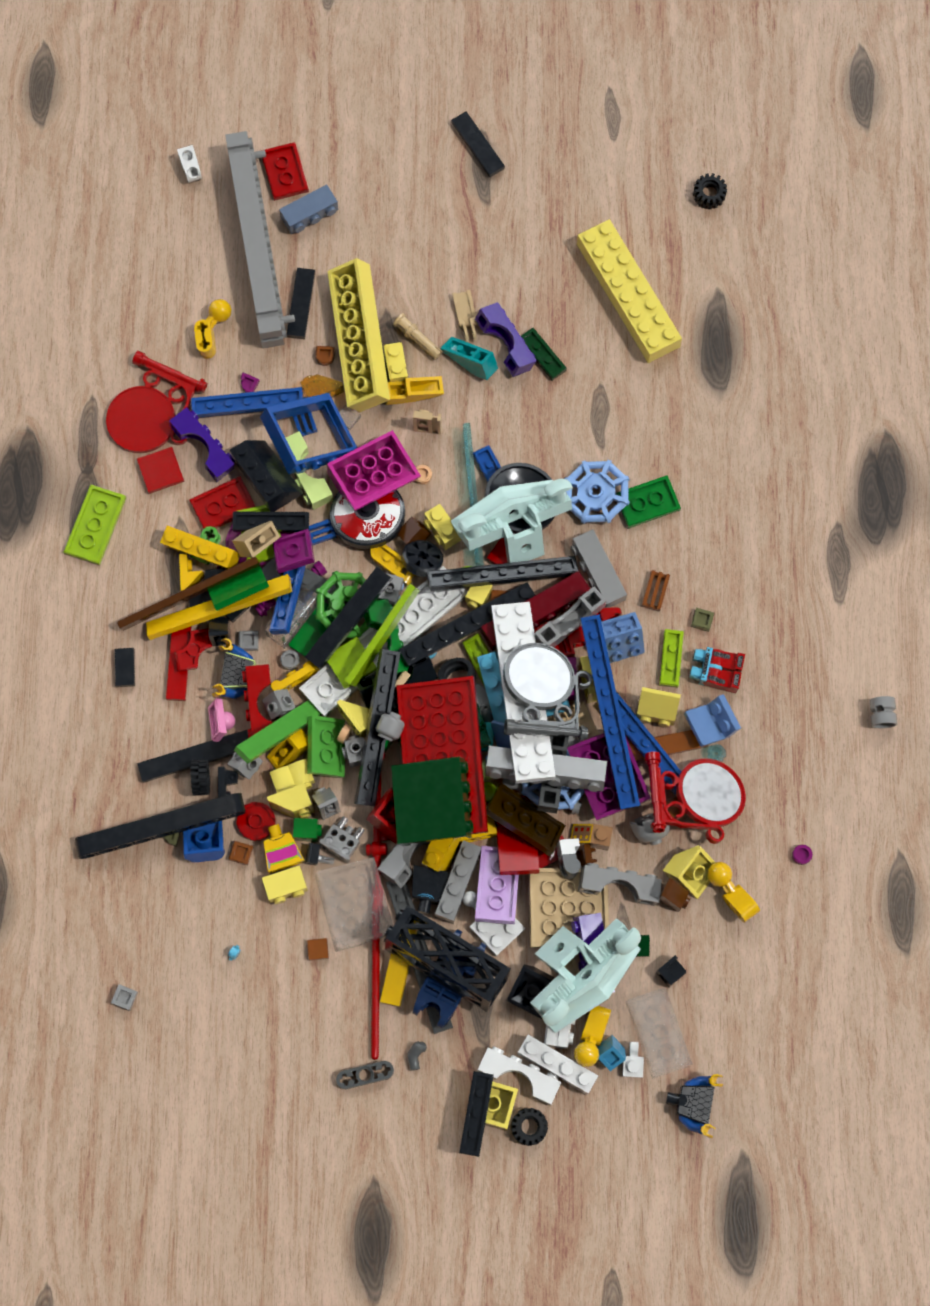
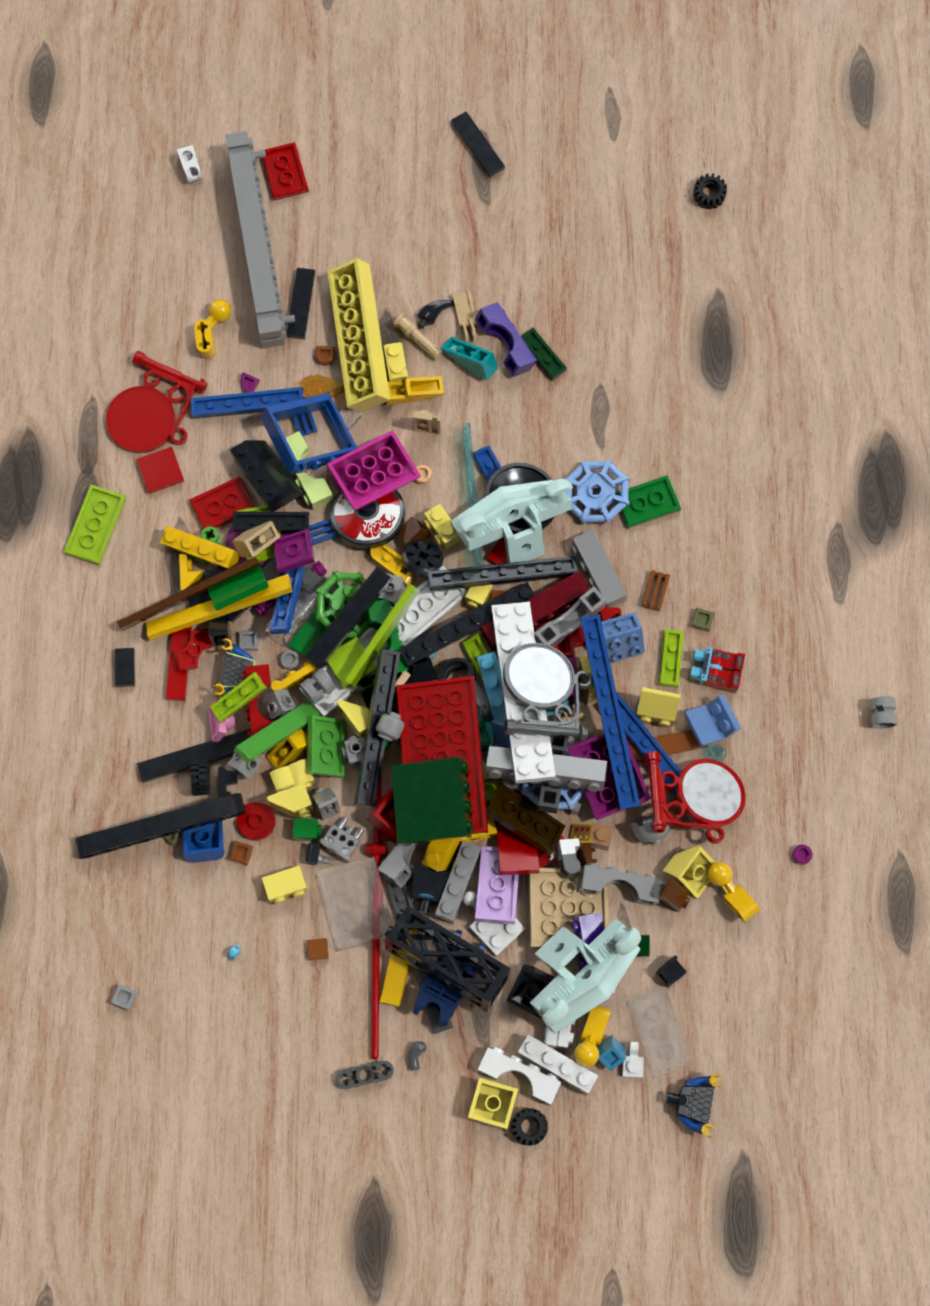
(187, 426): dark purple arch -> none
(238, 697): none -> lime tile
(281, 850): torso -> none
(309, 209): sand blue brick -> none
(323, 681): none -> light grey wheel
(344, 733): light nougat tile -> none
(431, 311): none -> black bar
(476, 1114): black tile -> none
(629, 291): light yellow brick -> none

